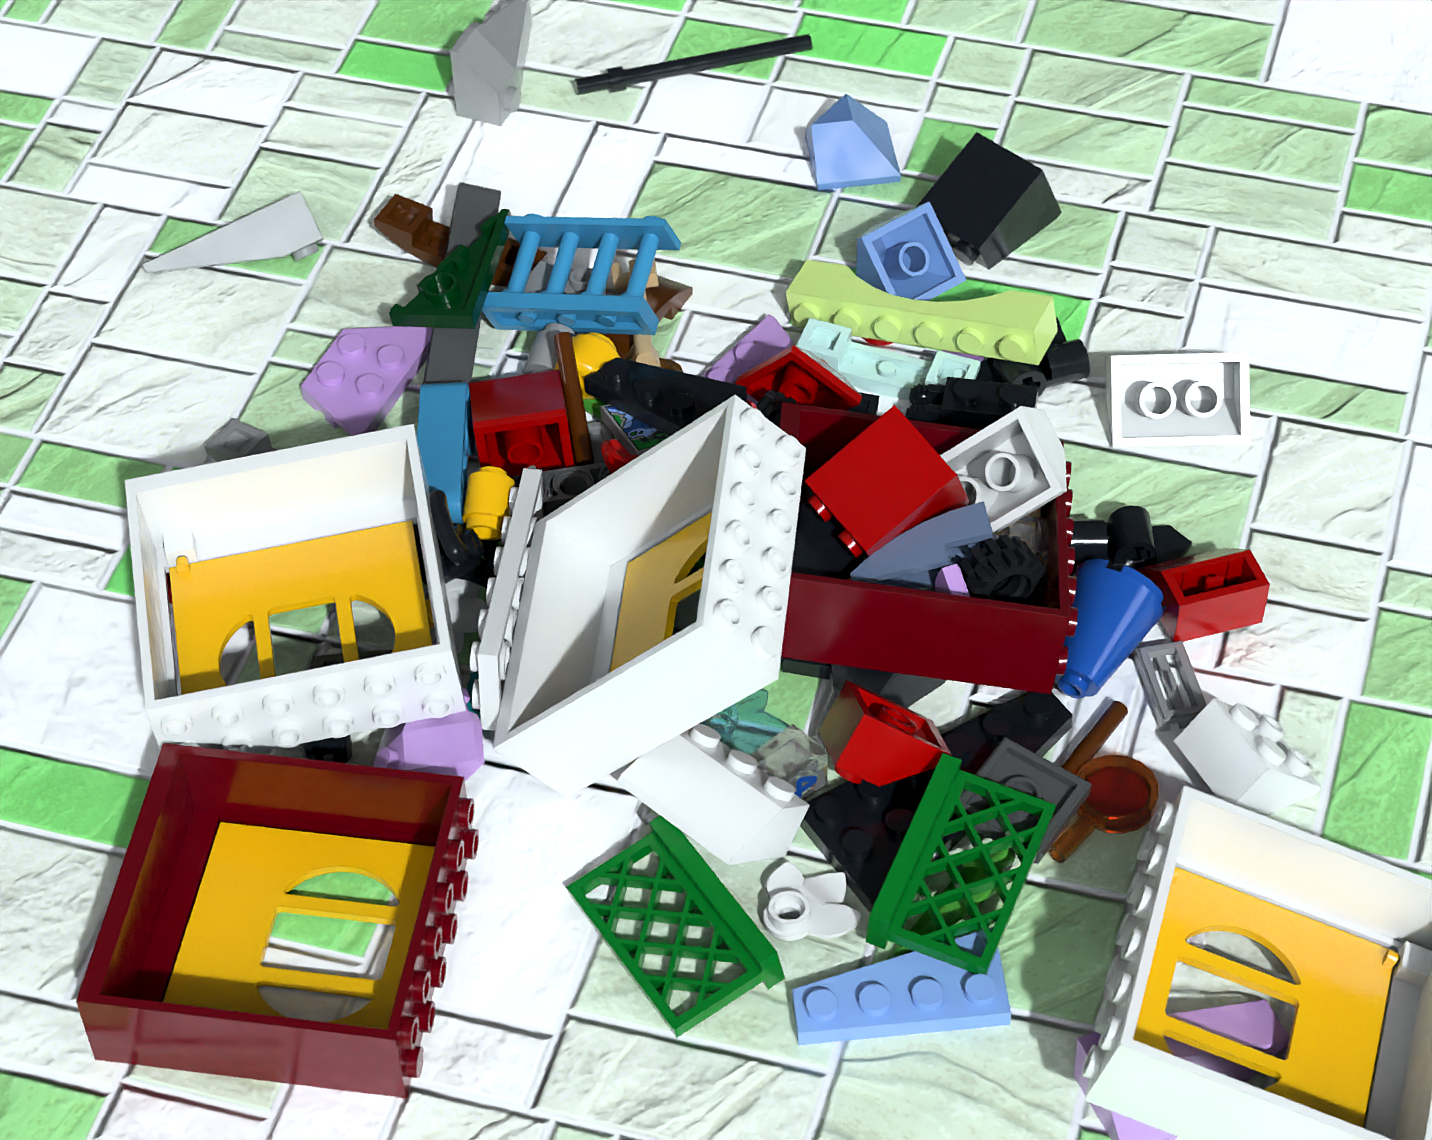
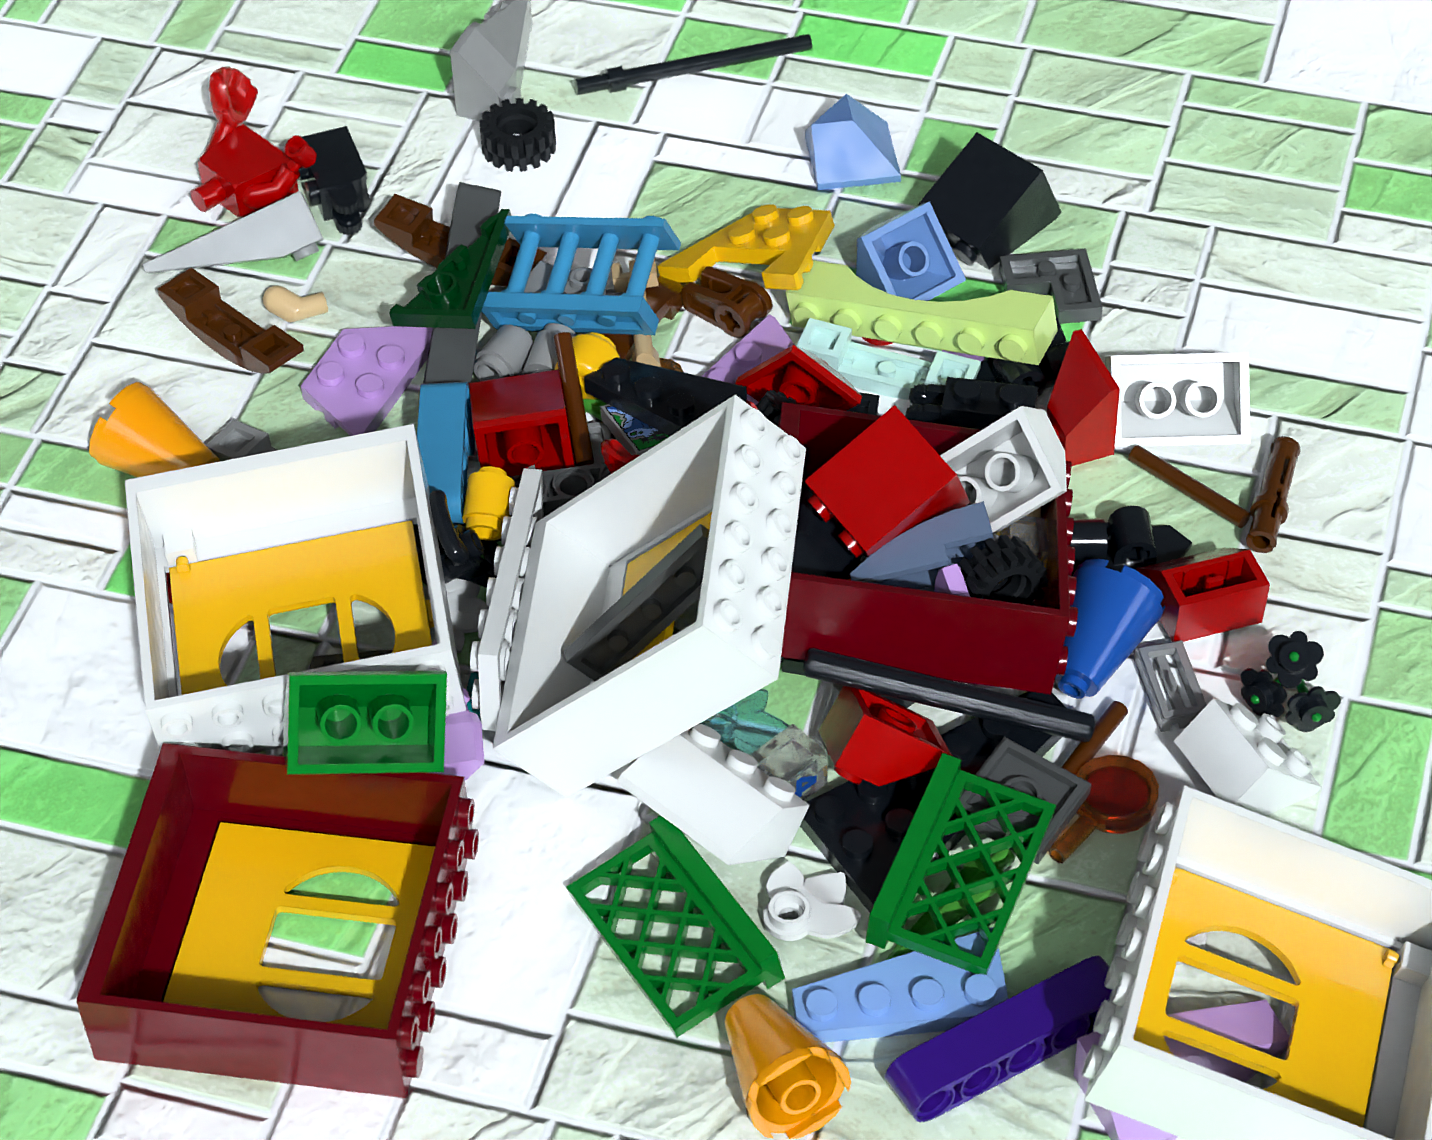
(146, 436): none -> light orange cone
(223, 328): none -> reddish brown slope
(238, 164): none -> red torso
(293, 307): none -> tan arm
(337, 179): none -> black hinge
(364, 722): none -> green slope
(500, 136): none -> black tyre
(503, 354): none -> light grey brick
(642, 610): none -> dark grey fence
(726, 301): none -> reddish brown piece
(767, 237): none -> yellow wing
(783, 1069): none -> light orange cone
(948, 695): none -> black axle
(1000, 1041): none -> dark purple beam
(1058, 274): none -> dark grey plate
(1084, 403): none -> red slope
(1189, 486): none -> reddish brown bar
(1270, 506): none -> reddish brown pin
(1293, 661): none -> black plant

